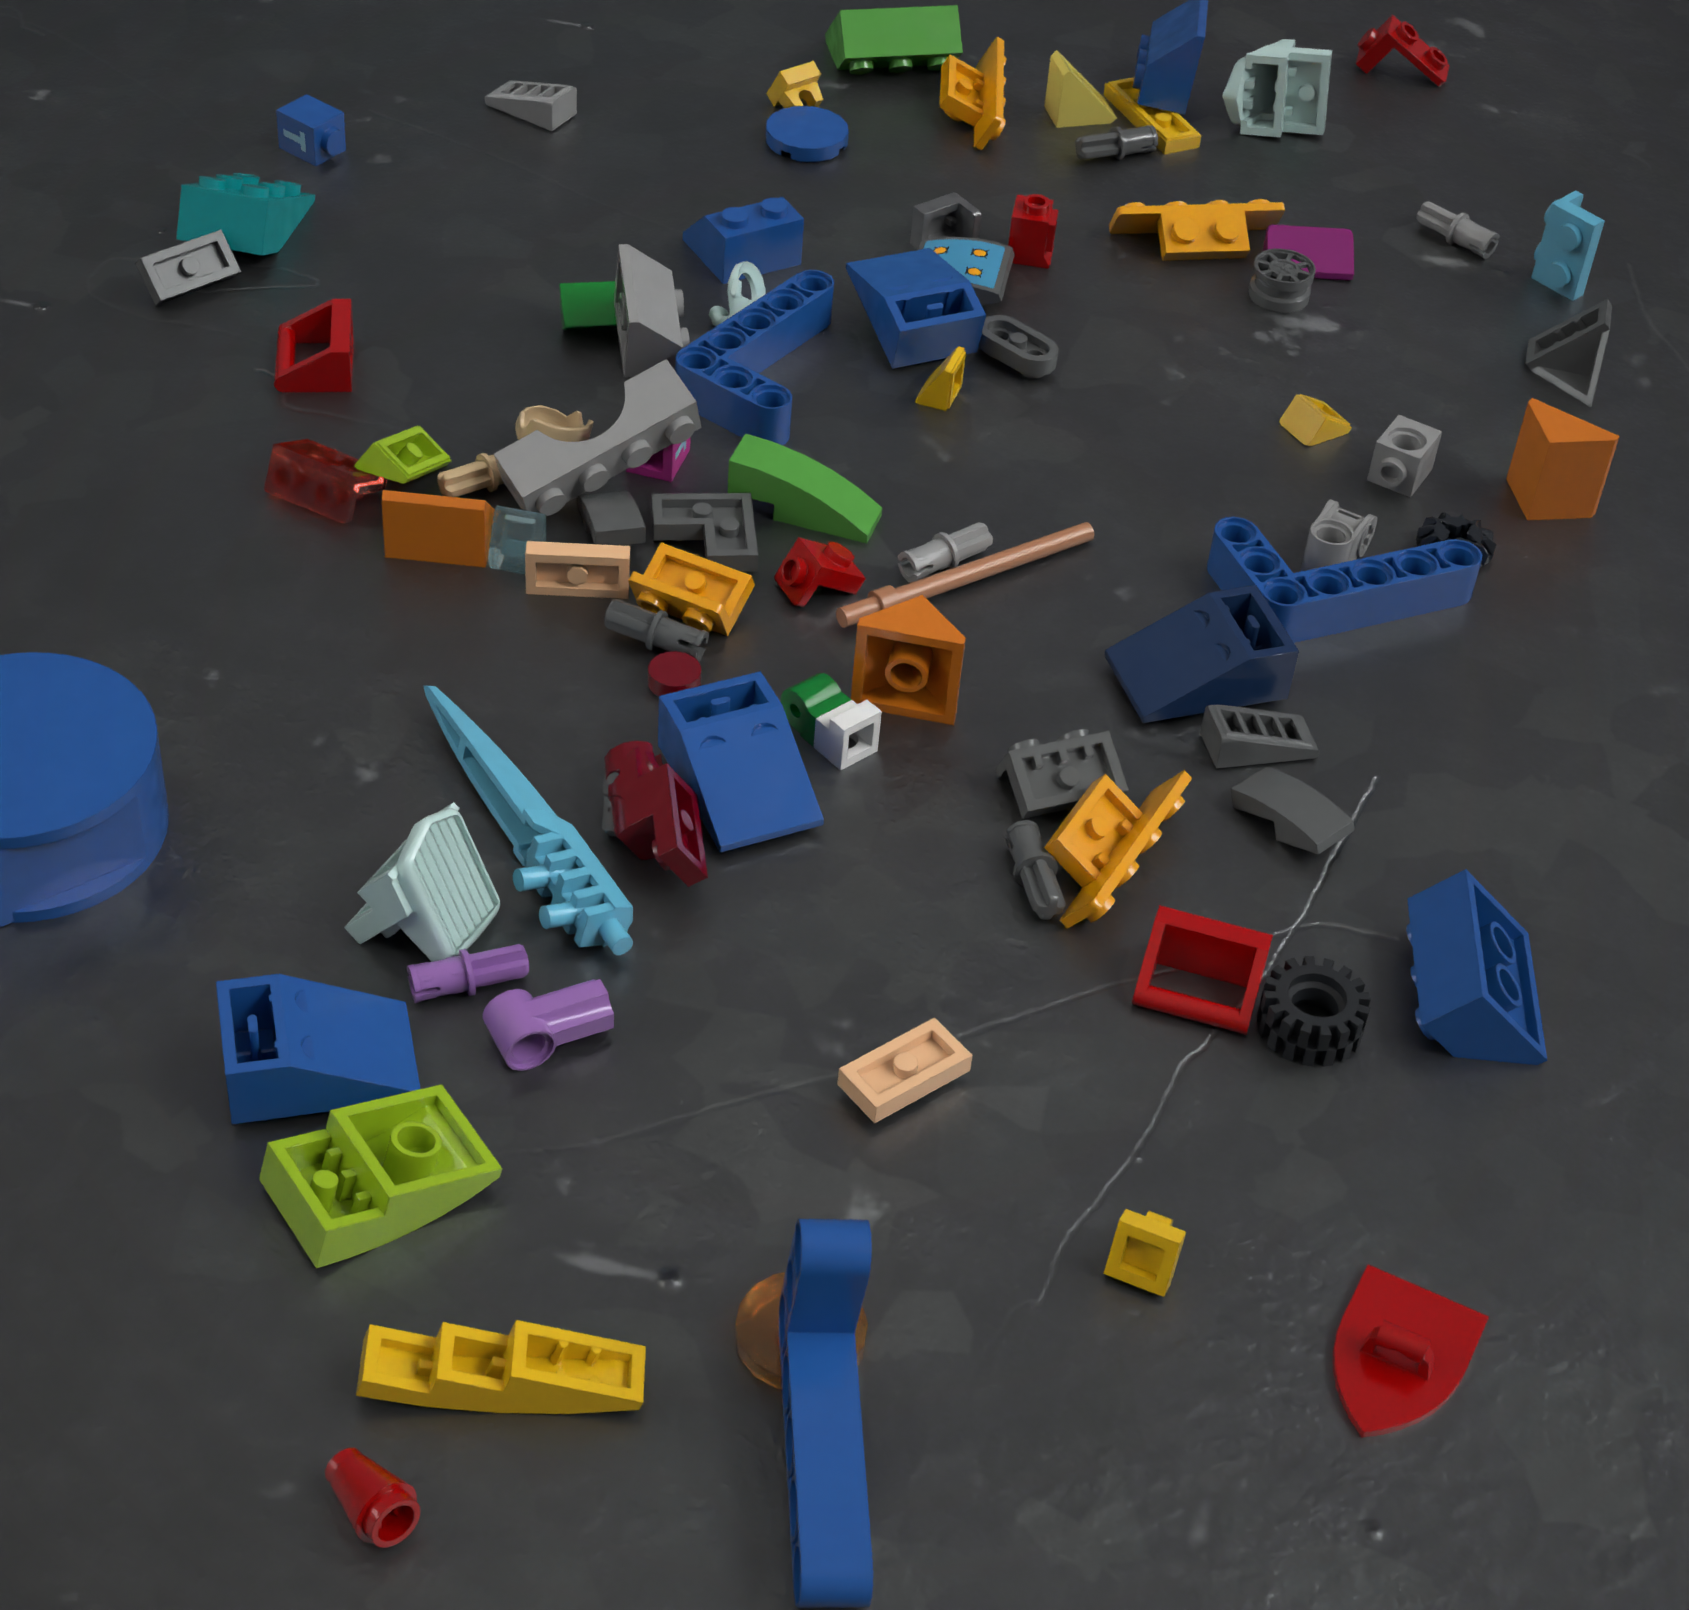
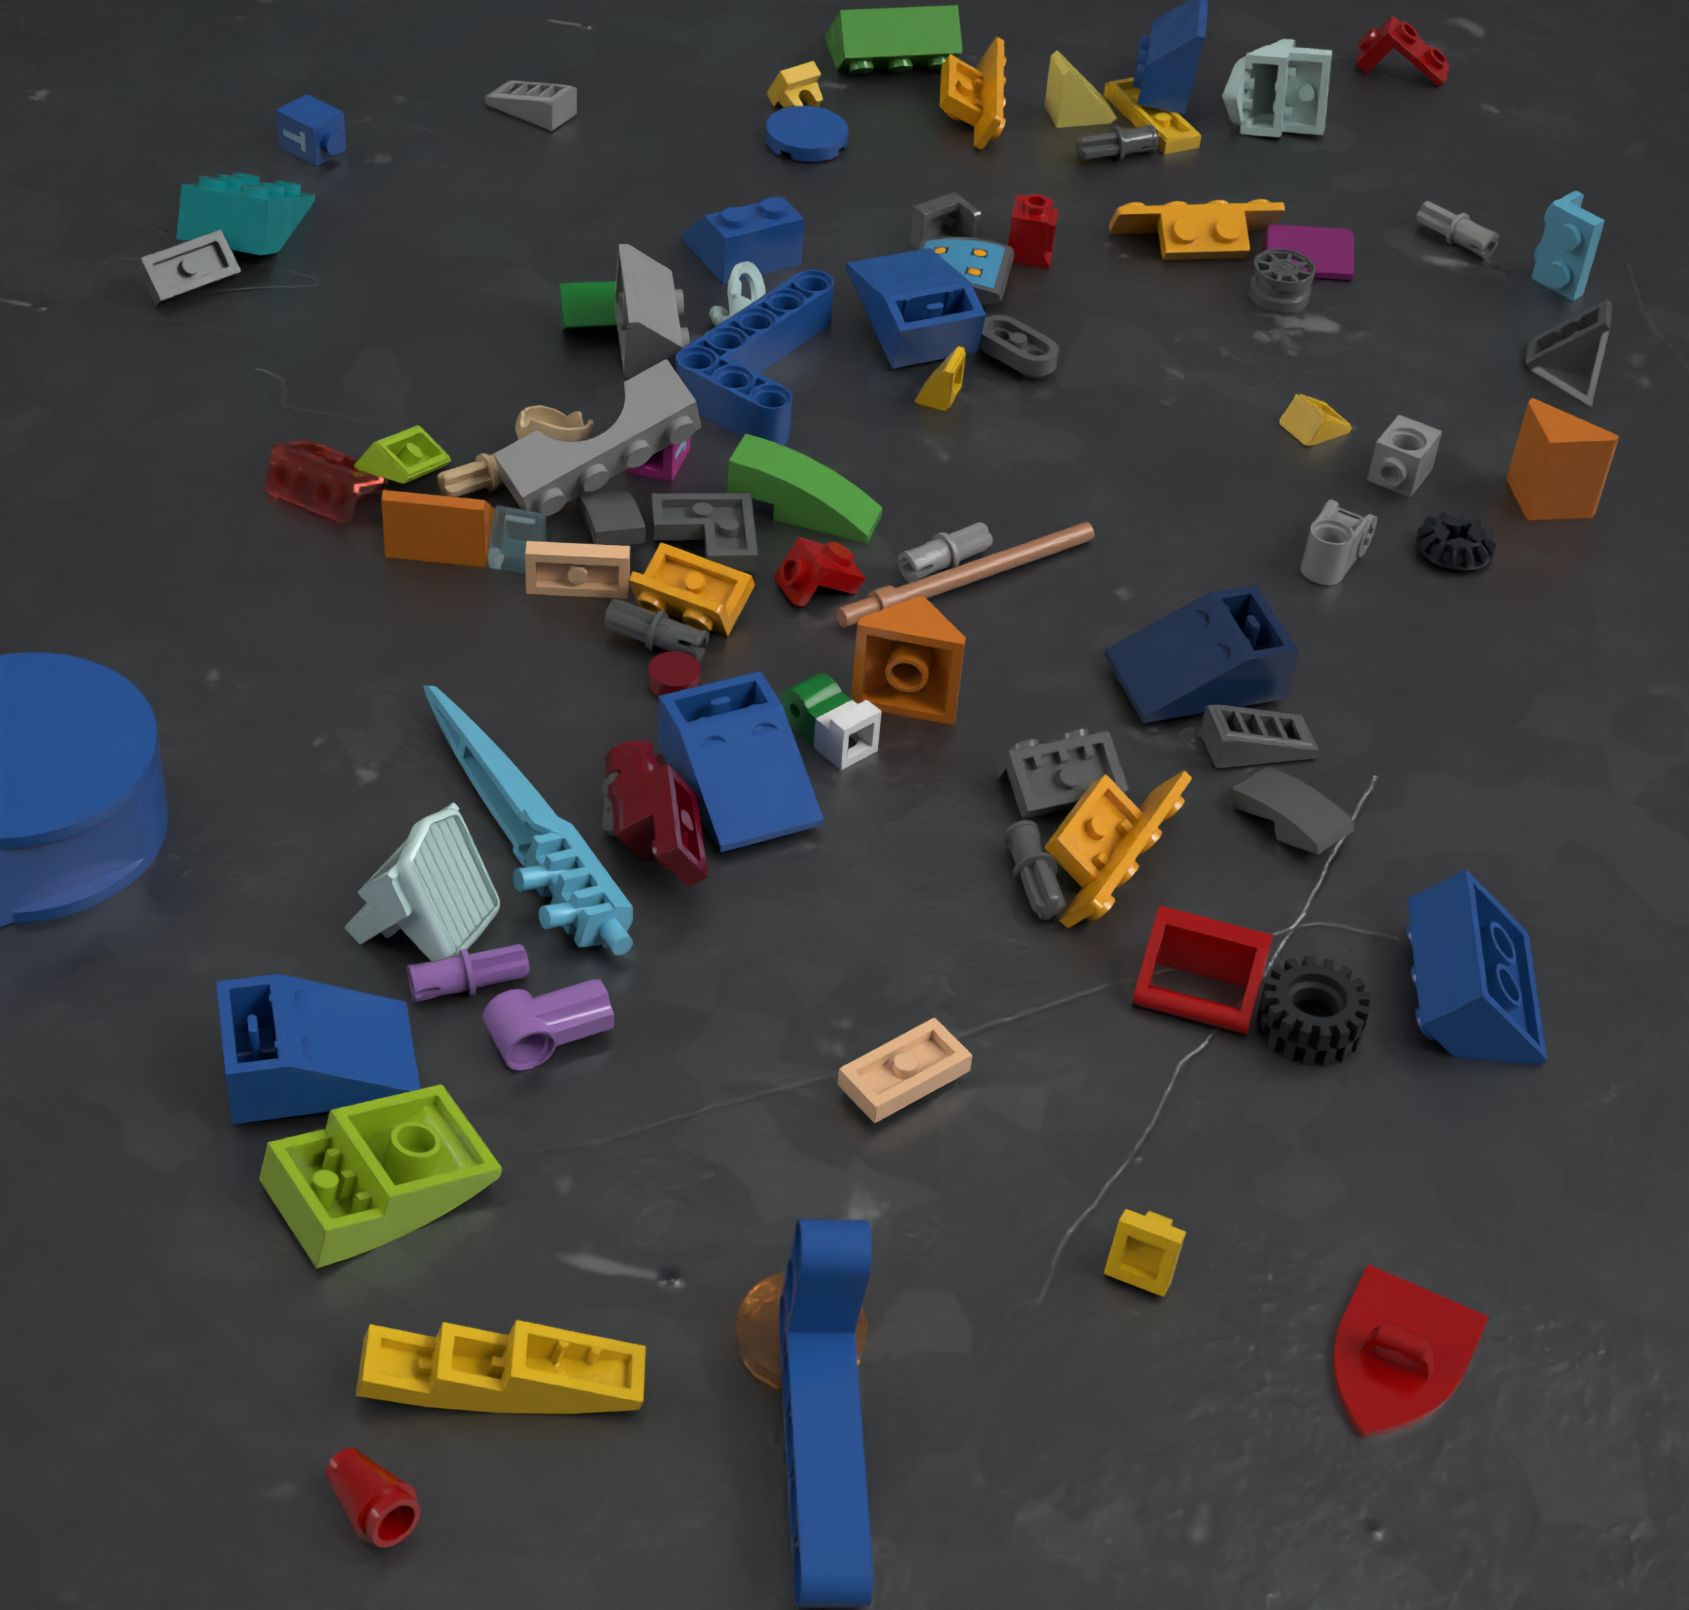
(327, 370): red tile -> none
(1344, 593): blue beam -> none

